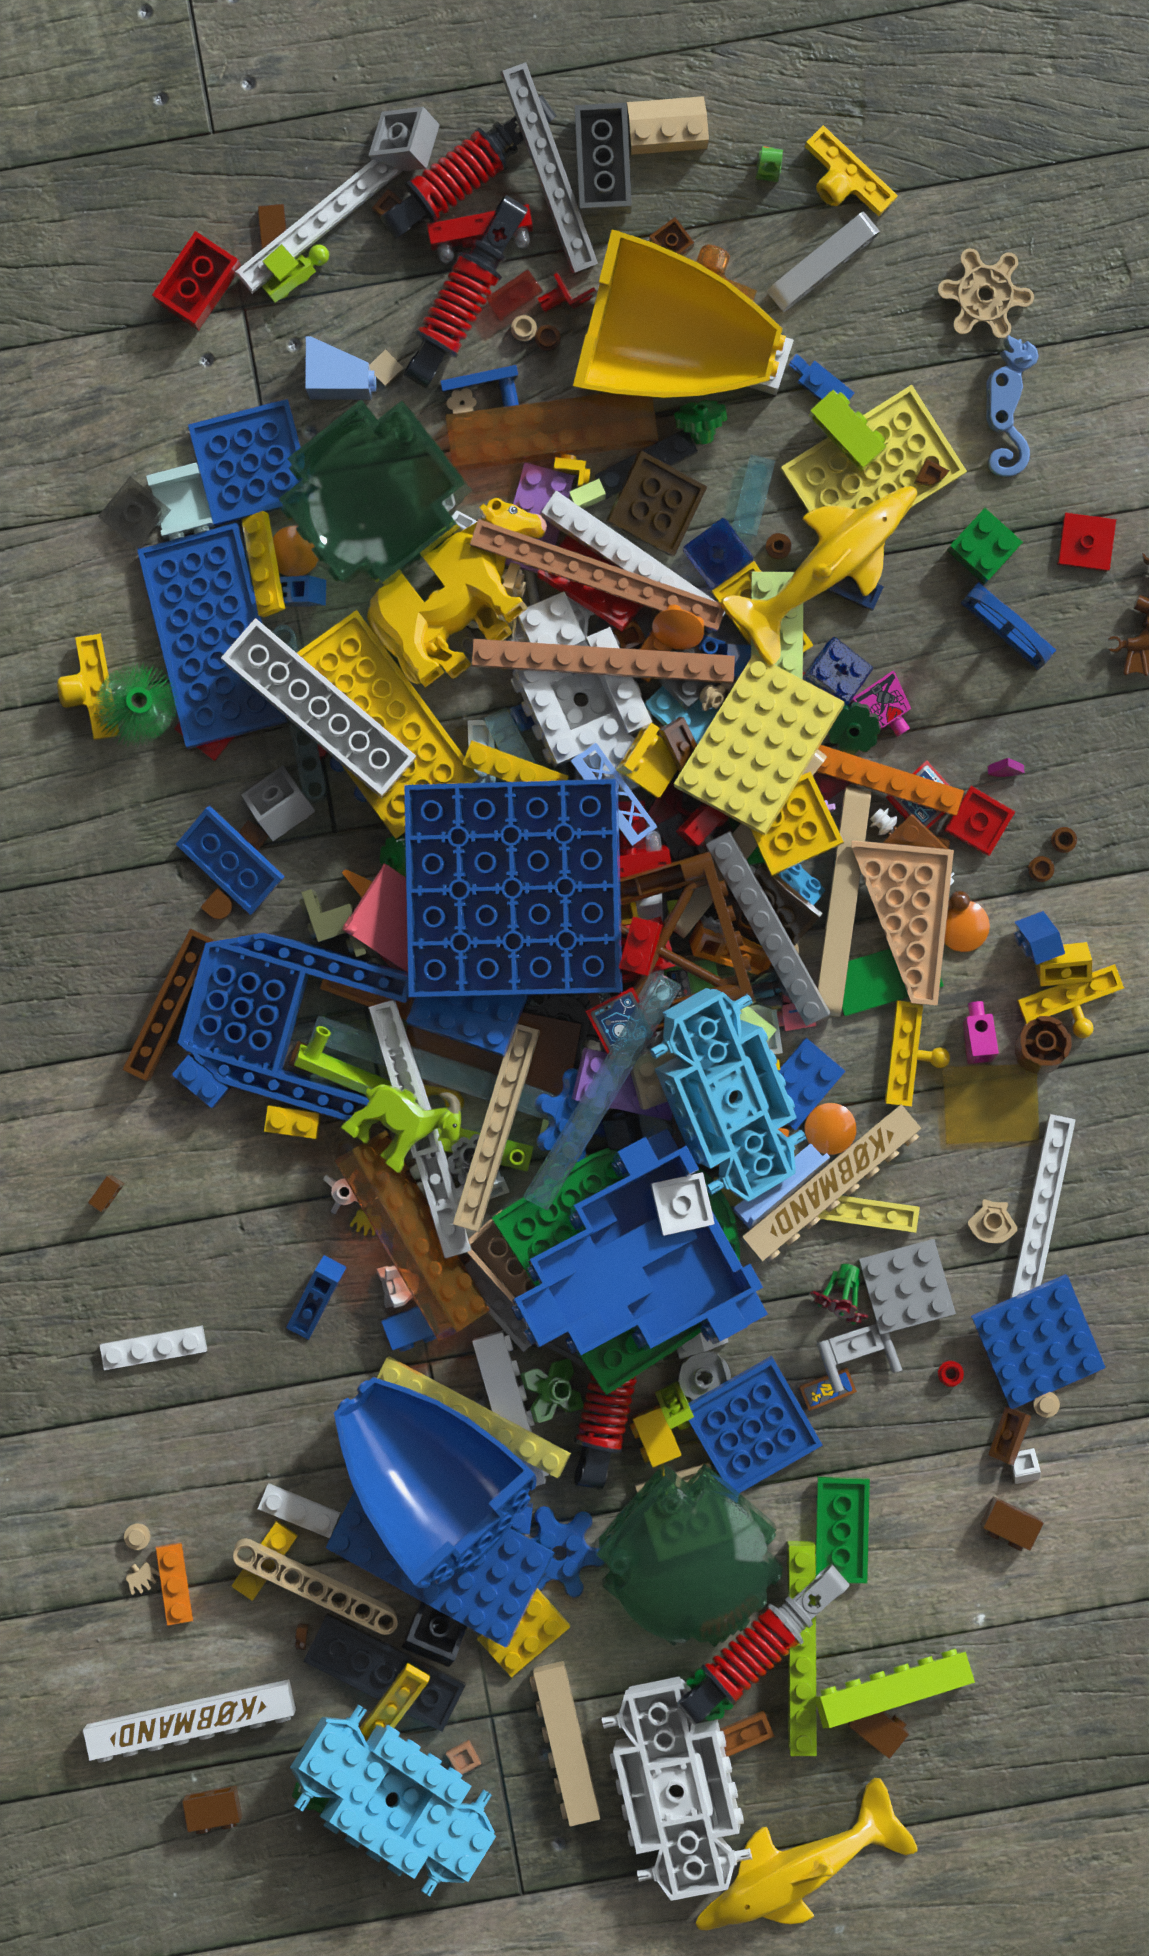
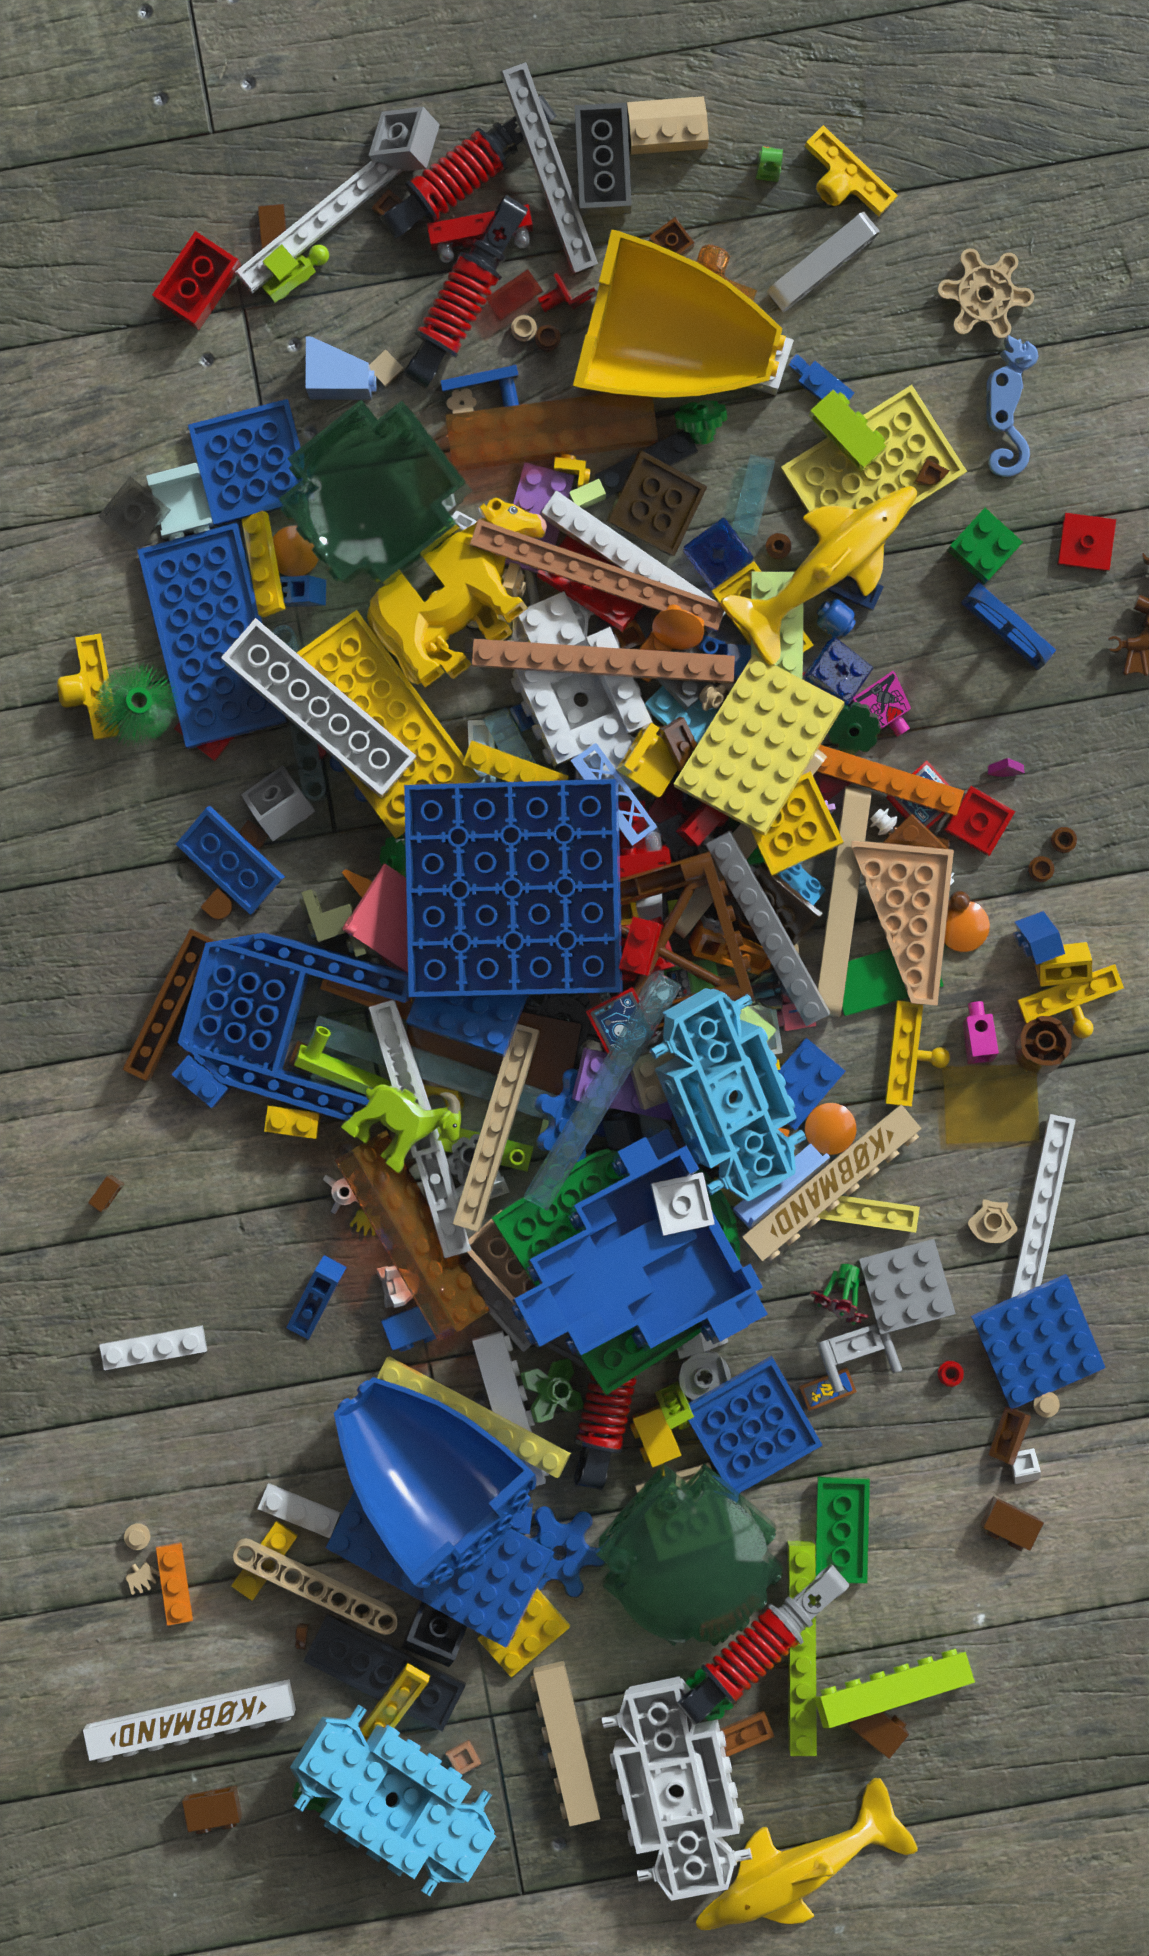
(835, 618): none -> blue head

